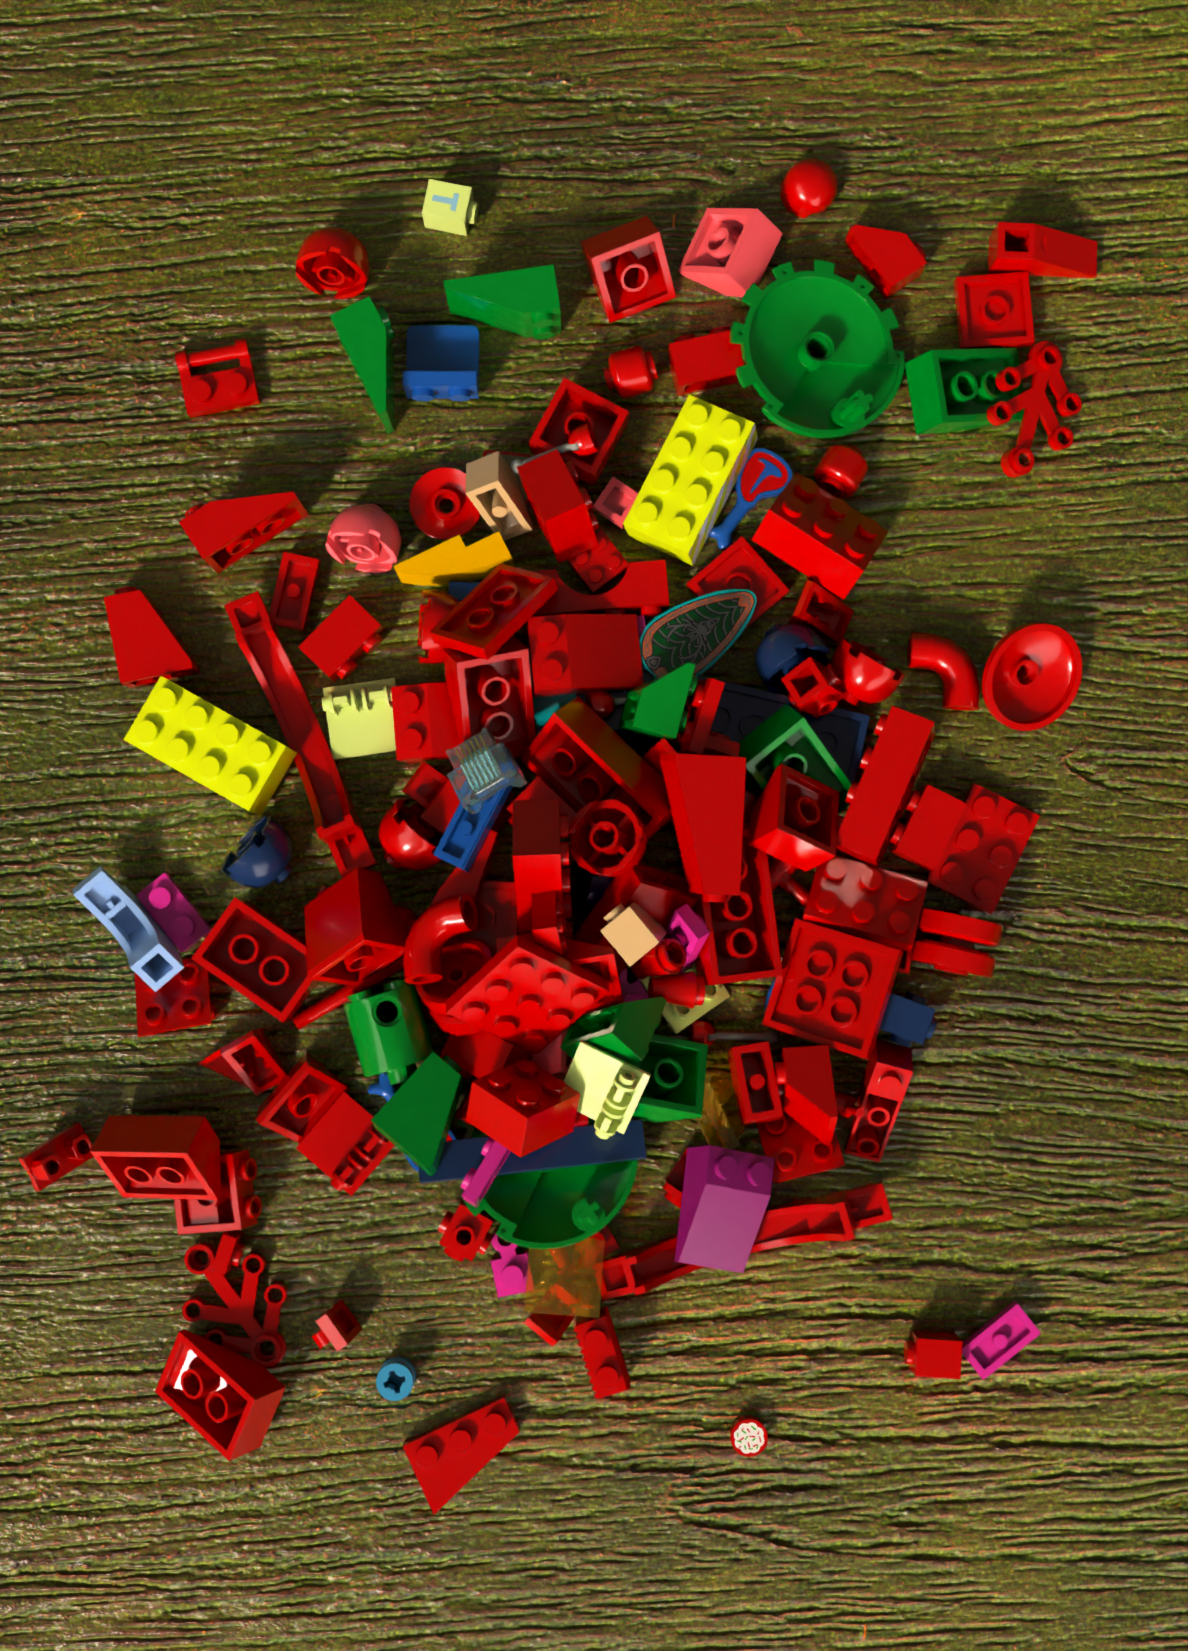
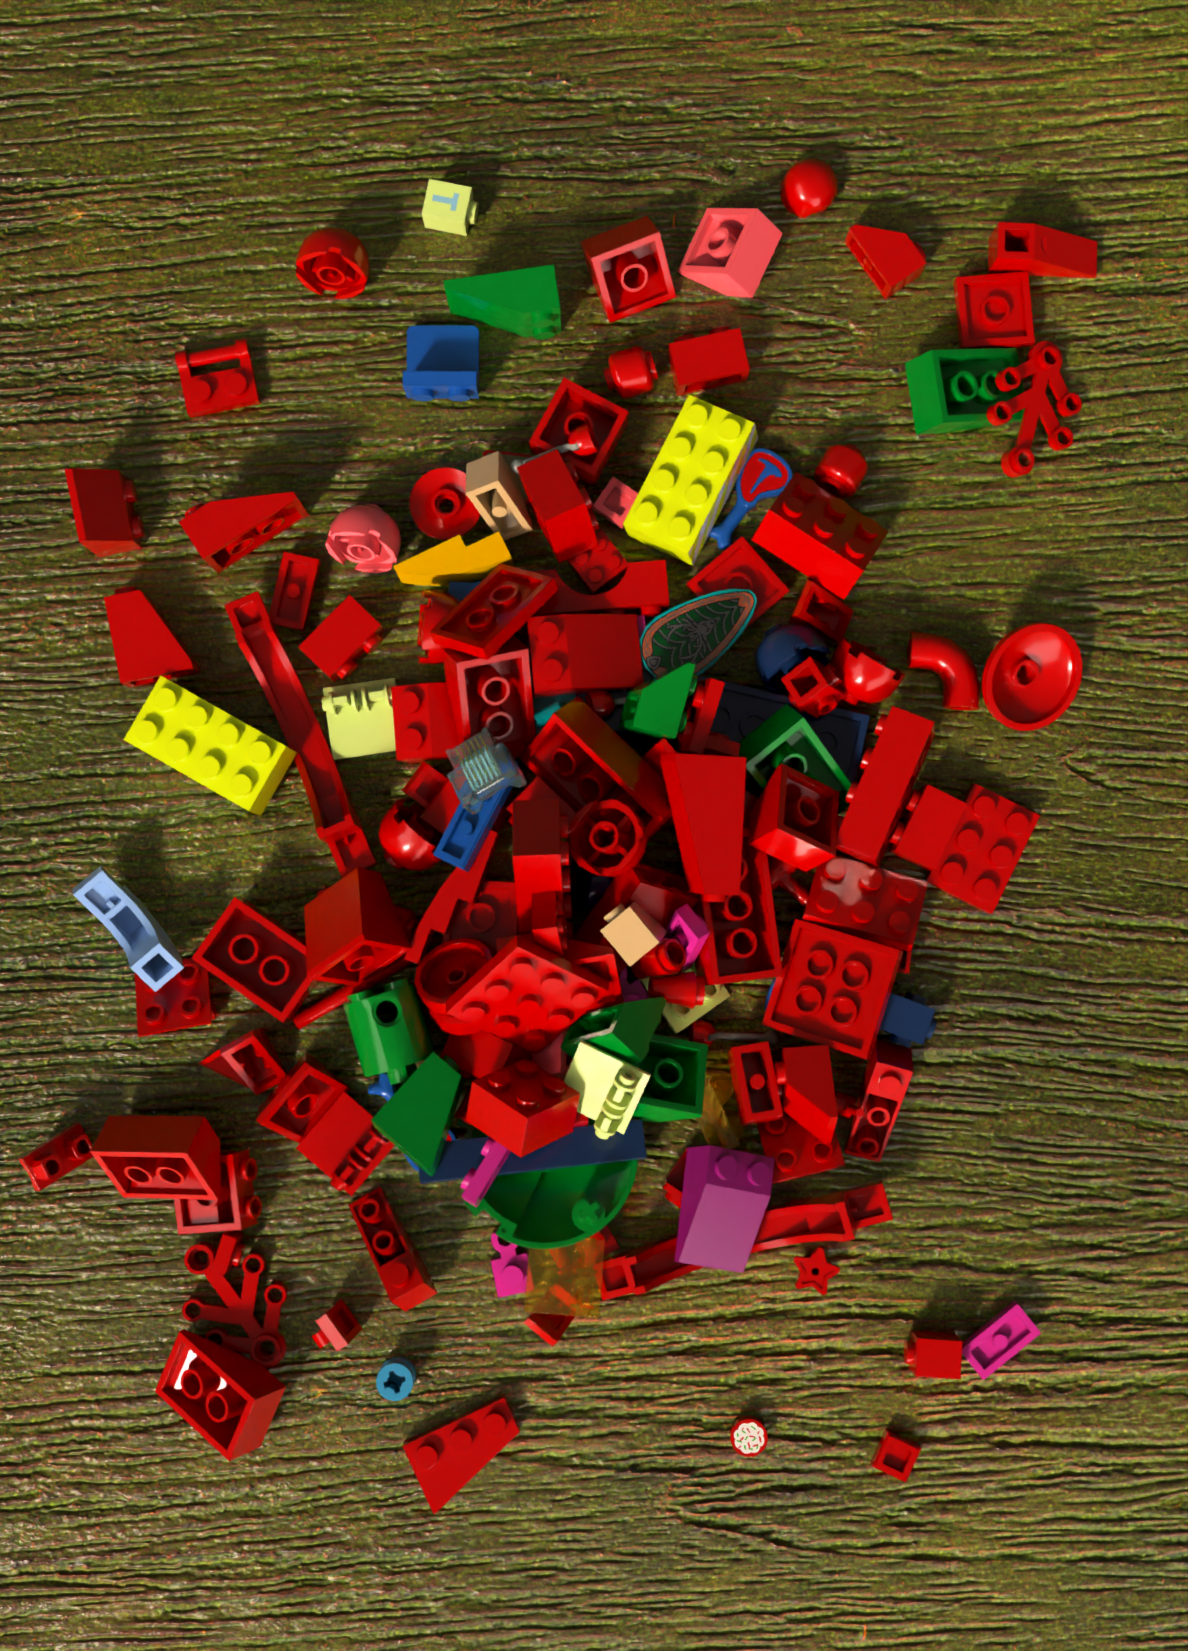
(104, 510): none -> red slope
(174, 912): dark pink plate -> none
(261, 856): dark blue cylinder -> none
(366, 339): green slope -> none
(392, 1251): none -> red slope
(431, 932): red cylinder -> none
(462, 1246): red brick -> none
(602, 1354): red brick -> none
(805, 1266): none -> red plate
(839, 321): green piece -> none
(895, 1455): none -> red tile
(956, 943): red wheel -> none

